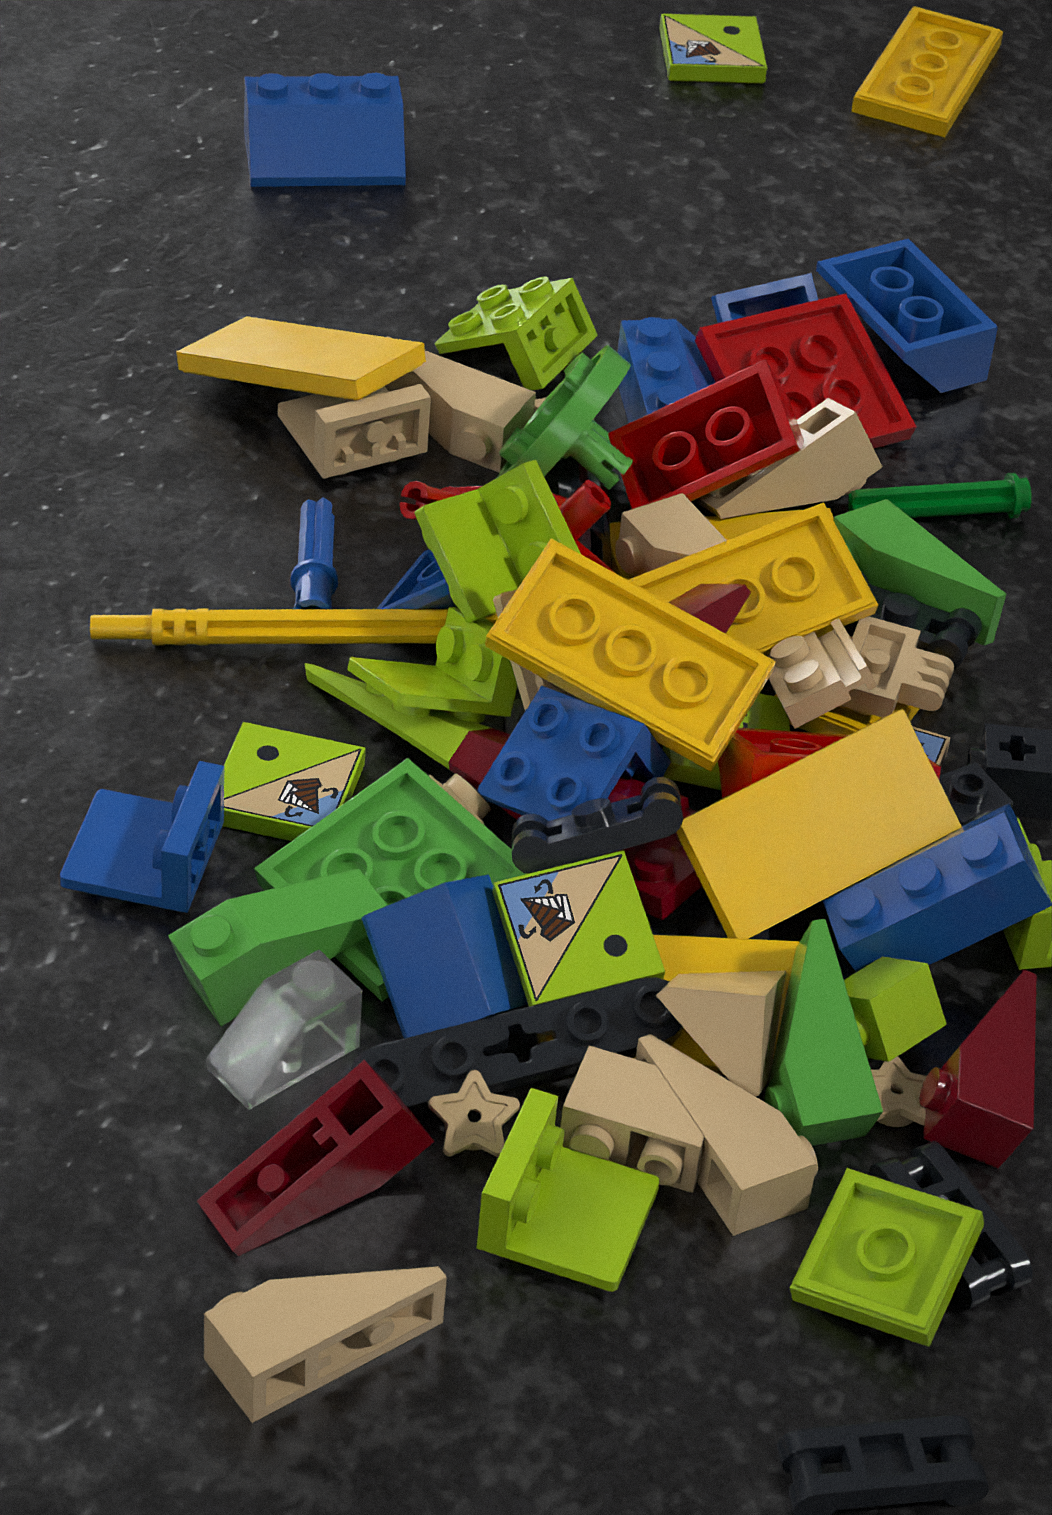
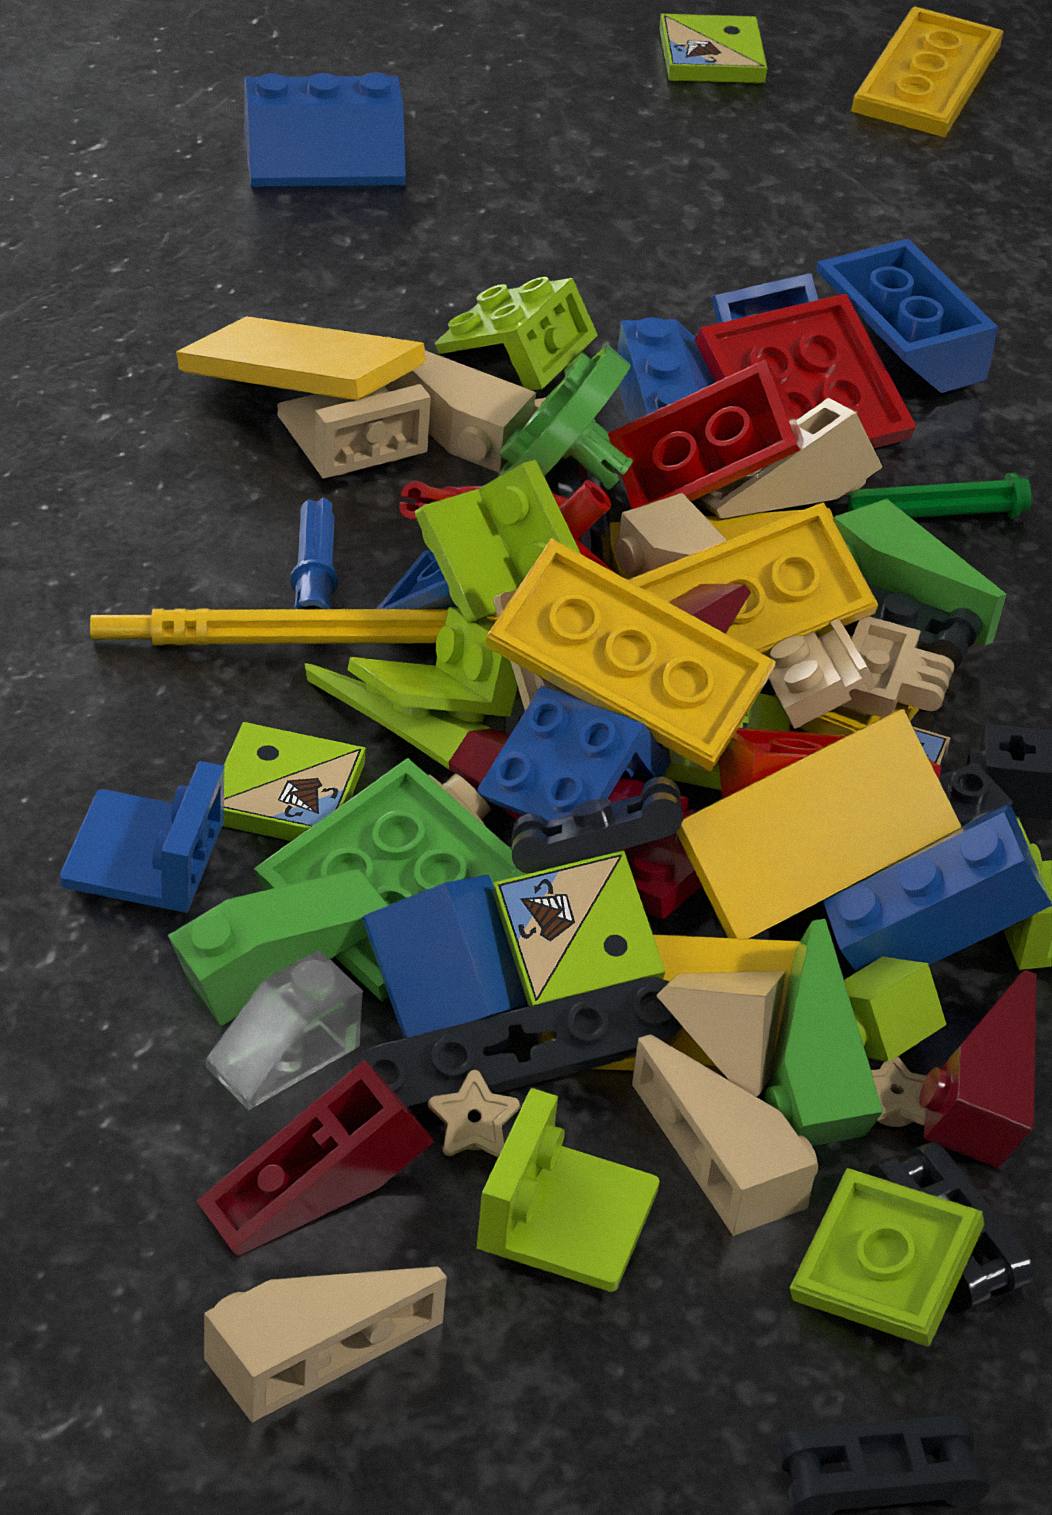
(632, 1118): tan slope -> none

